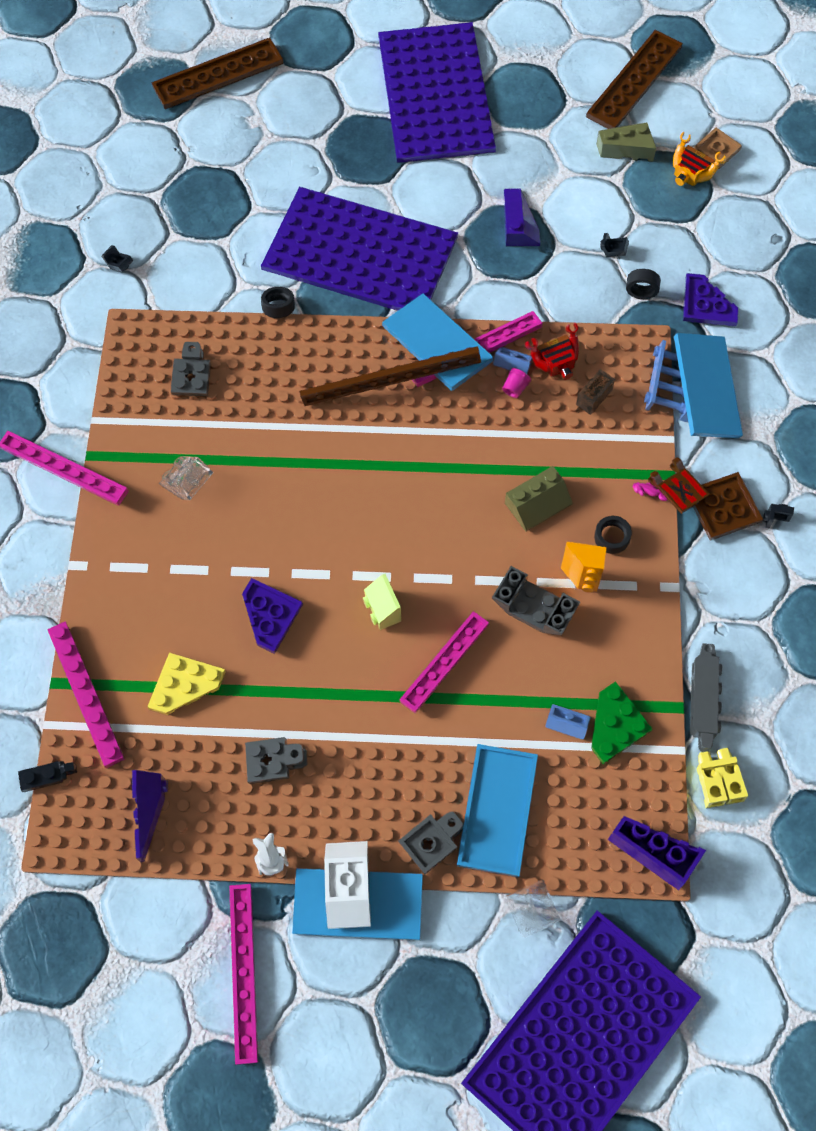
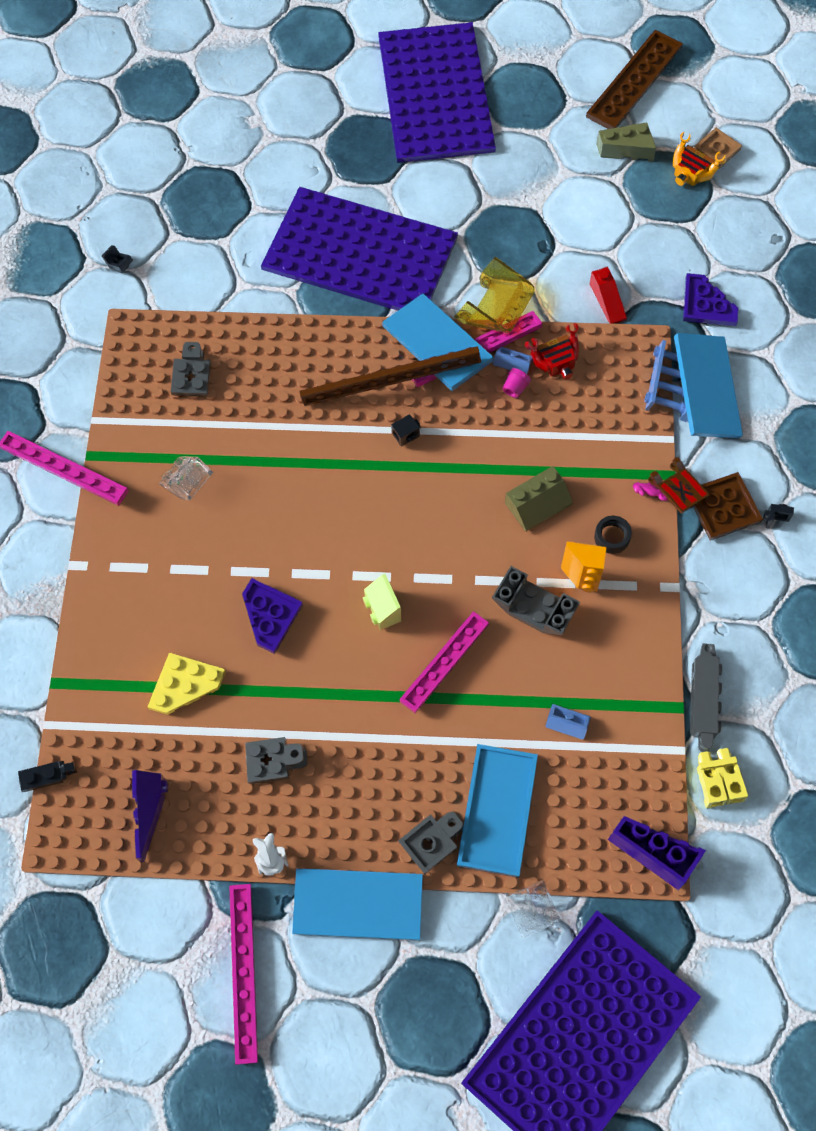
(86, 695): dark pink plate -> none
(217, 73): reddish brown plate -> none
(281, 310): black tyre -> none
(347, 885): white slope -> none
(405, 430): none -> black brick
(503, 301): none -> clear yellow windscreen
(519, 222): dark purple wedge -> none
(595, 391): clear smoke brick -> none
(607, 295): none -> red slope
(614, 246): black bracket -> none
(616, 724): green plate -> none
(643, 276): black tyre -> none

